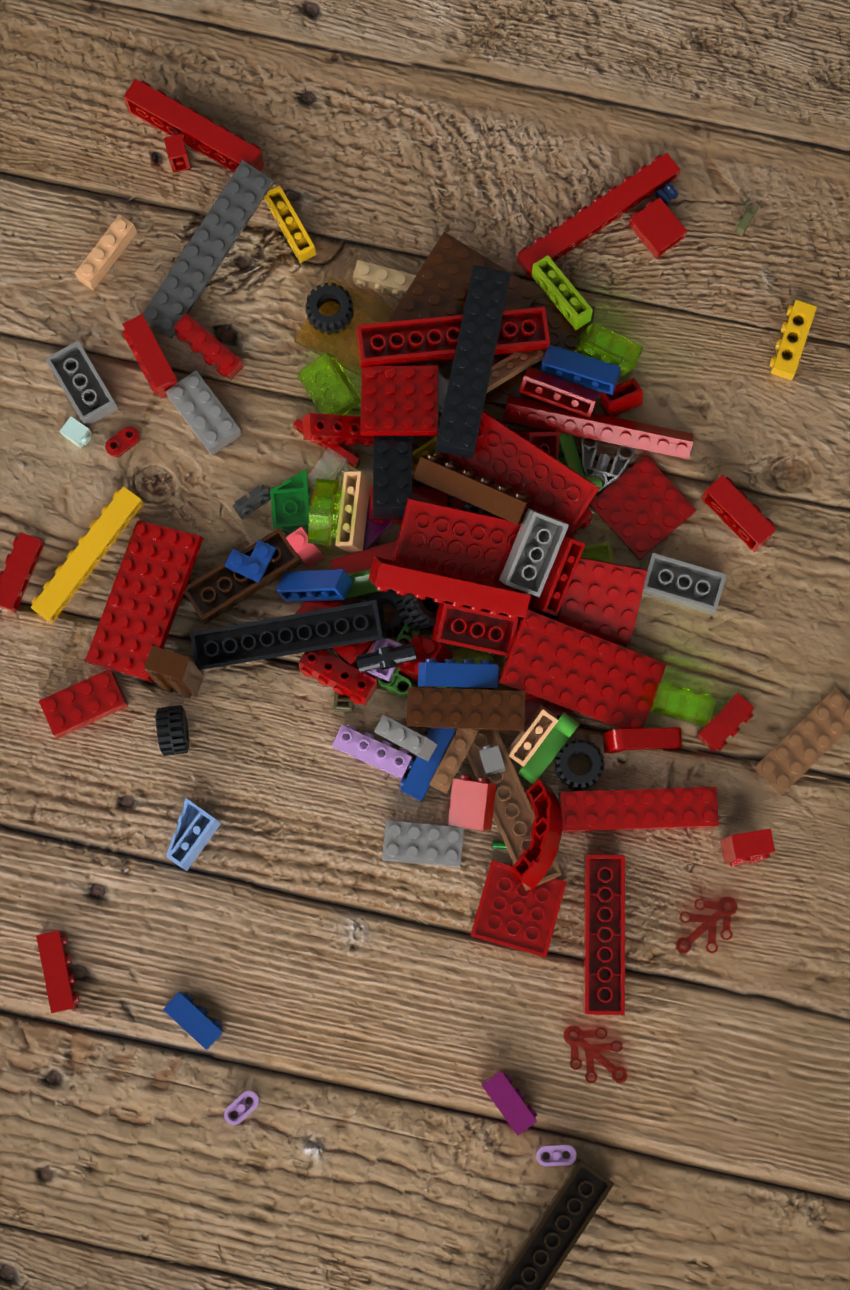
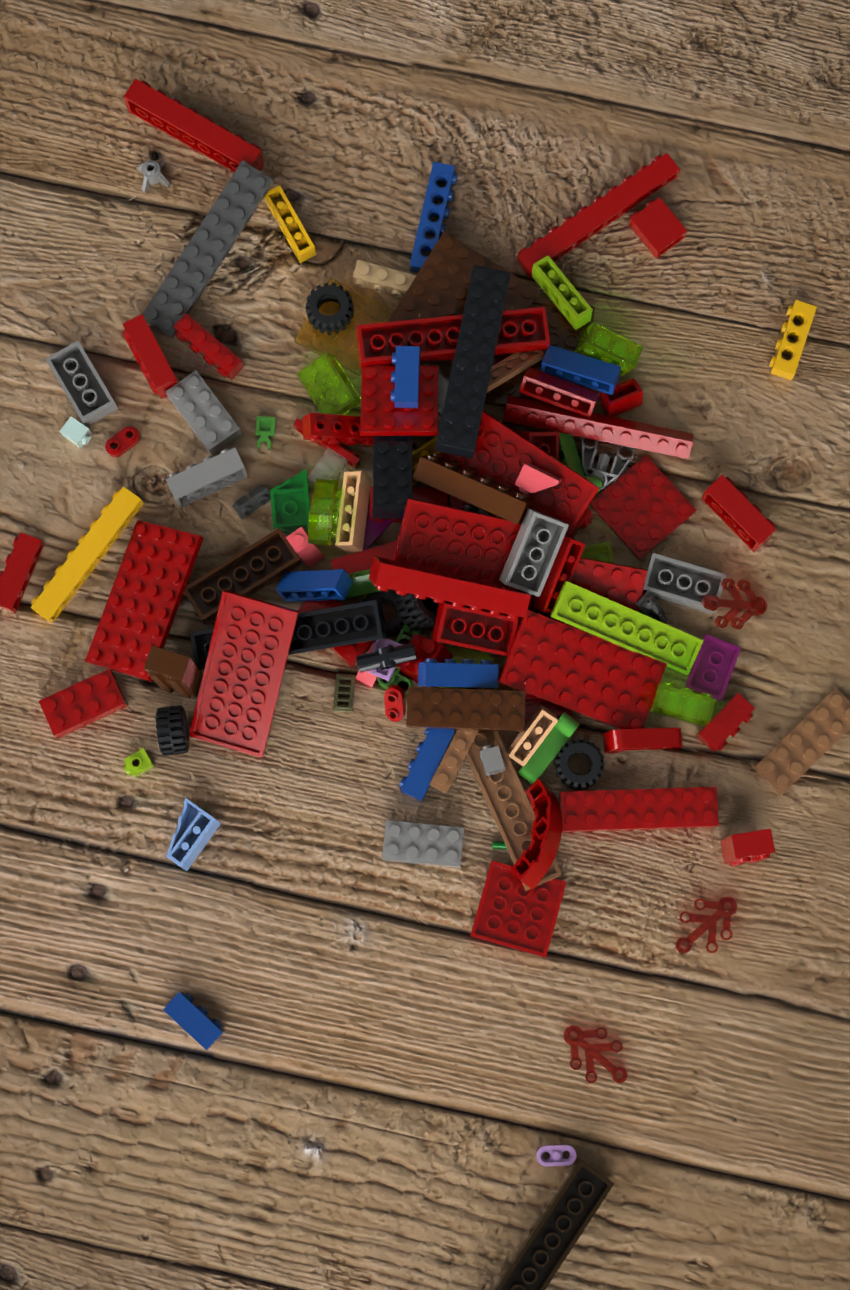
(57, 971): red brick -> none
(106, 252): light nougat brick -> none
(145, 763): none -> lime brick
(152, 174): none -> light grey brick
(177, 153): red brick -> none
(206, 477): none -> light grey brick
(241, 1107): lavender plate -> none
(243, 673): none -> red plate
(253, 566): blue plate -> none
(265, 428): none -> bright green plate
(338, 675): red brick -> none
(372, 751): lavender brick -> none
(395, 704): none -> red plate
(405, 738): light grey brick -> none
(406, 376): none -> blue brick
(439, 174): none -> blue brick
(472, 803): brick -> none
(510, 1102): magenta brick -> none
(535, 479): none -> coral slope
(604, 935): red brick -> none
(626, 627): none -> lime plate
(650, 607): none -> dark grey hinge
(667, 193): dark blue wheel -> none
(713, 667): none -> magenta plate
(736, 604): none -> clear red plant
(743, 222): olive plate -> none

